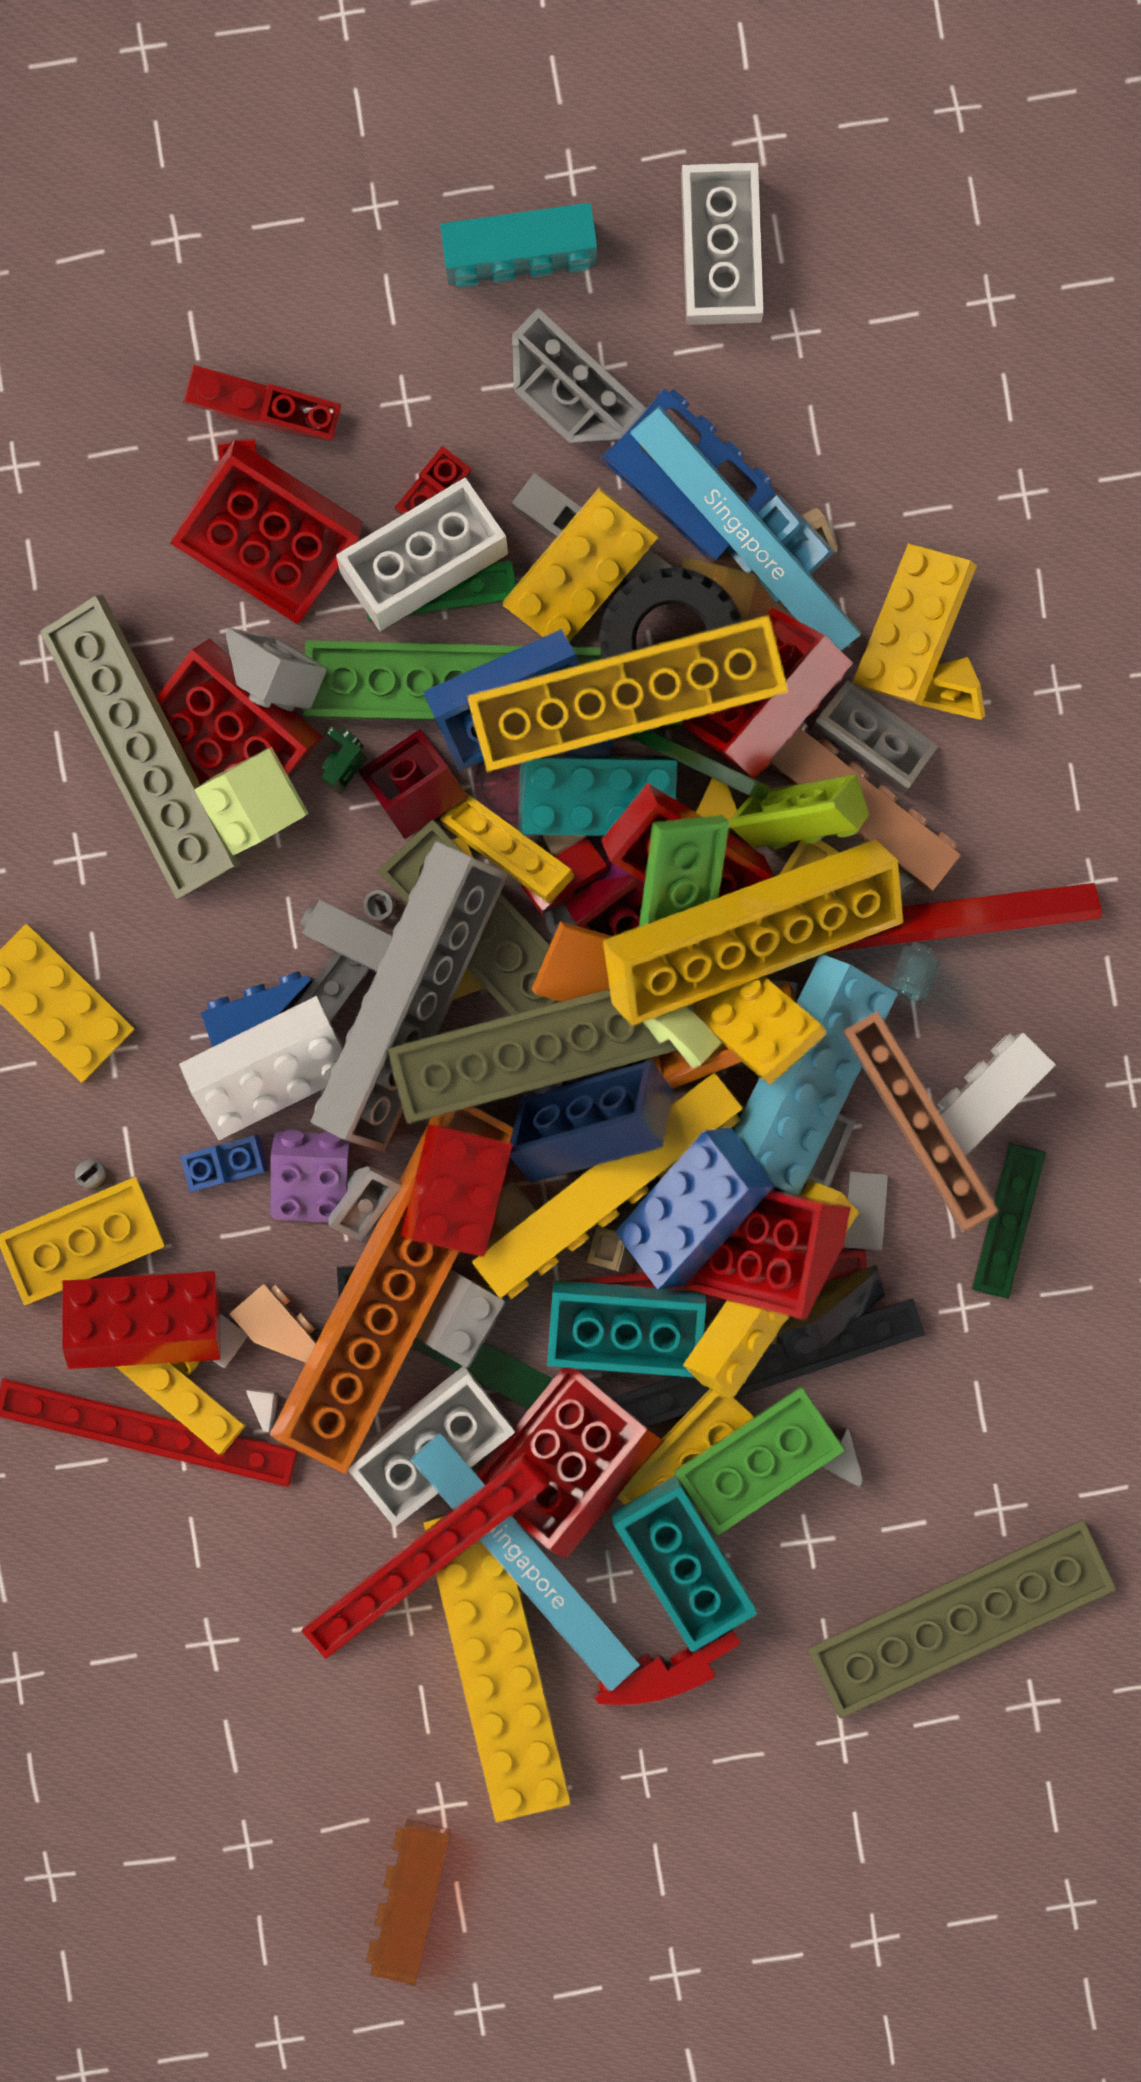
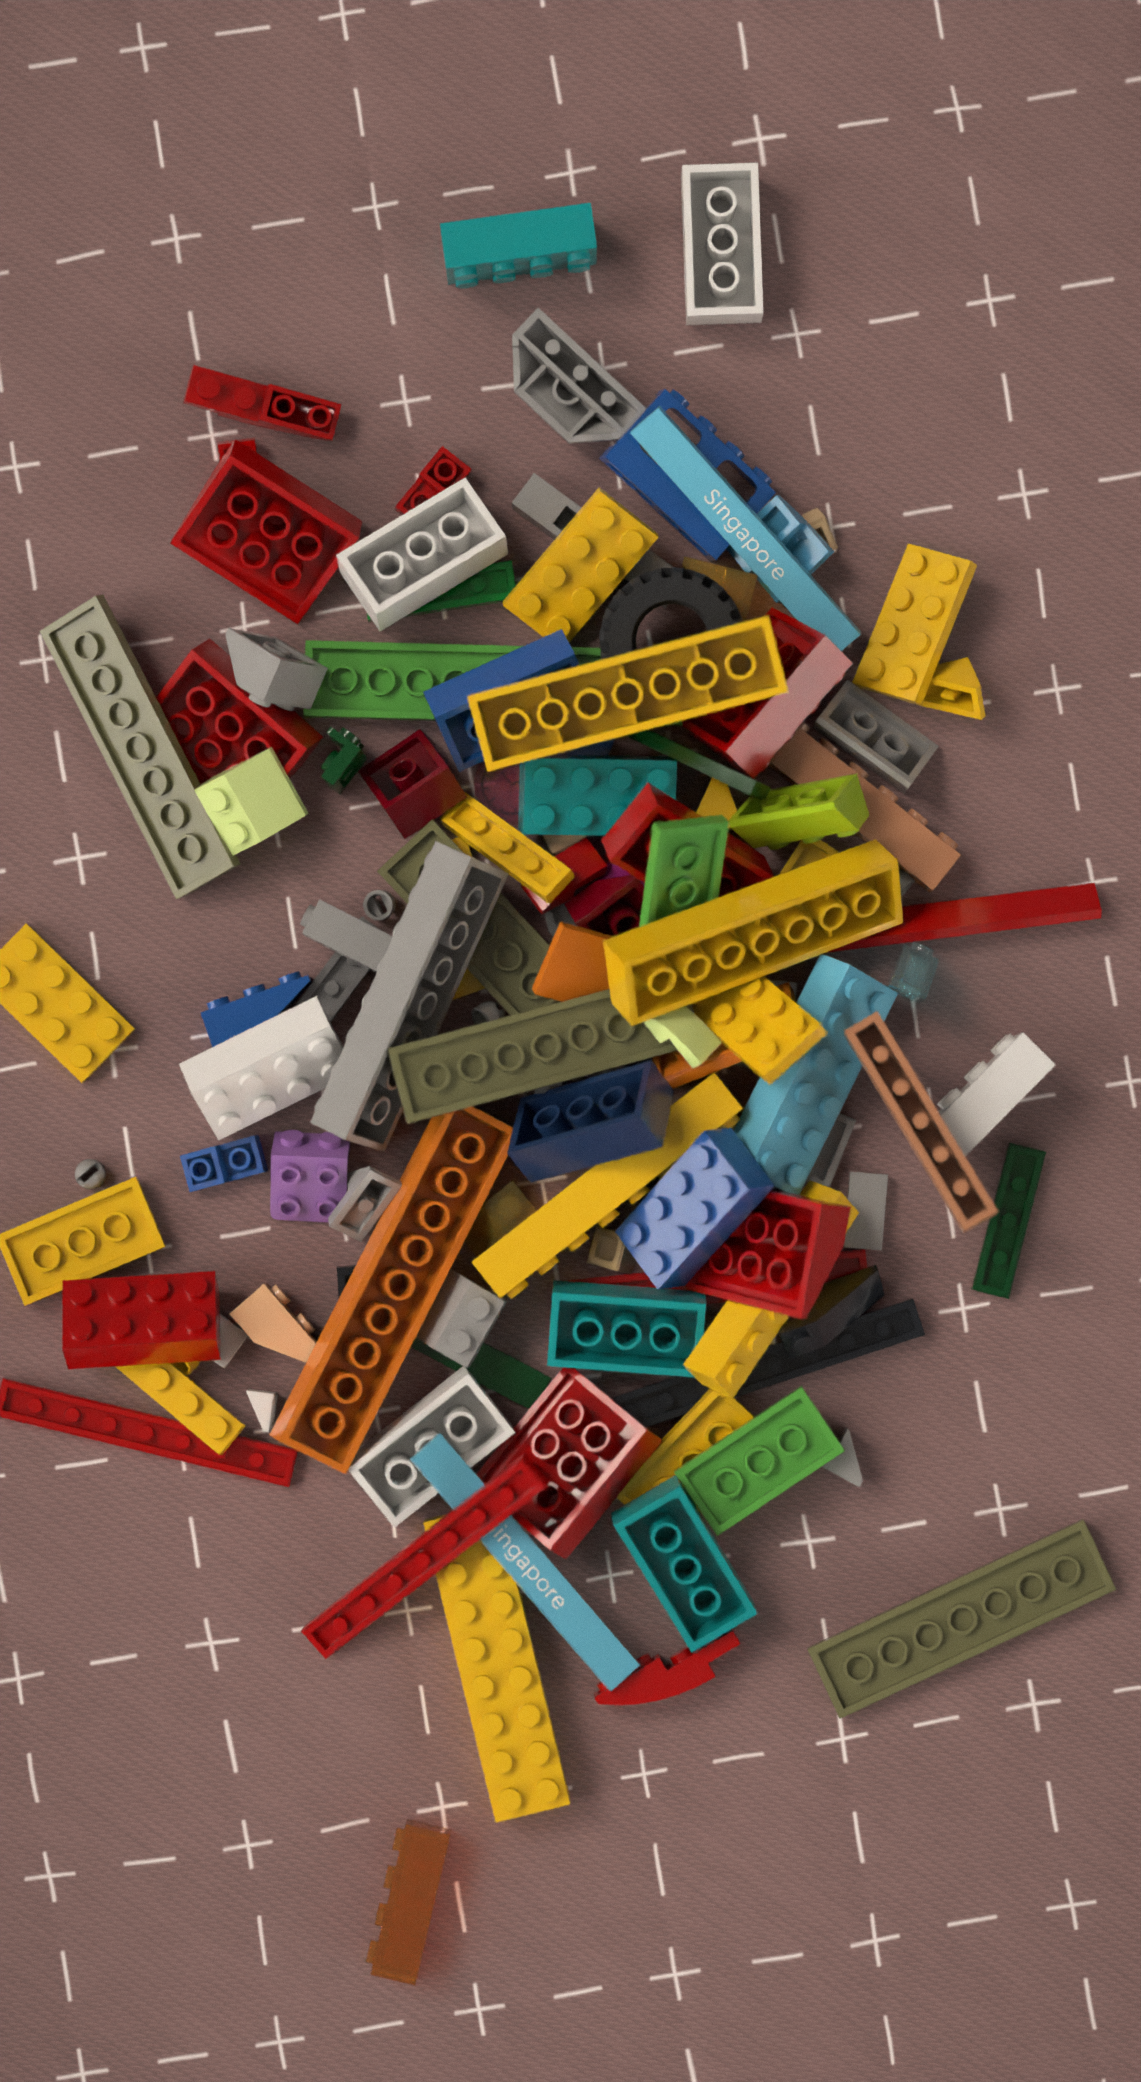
(456, 1190): red brick -> none
(486, 1012): none -> light grey hinge

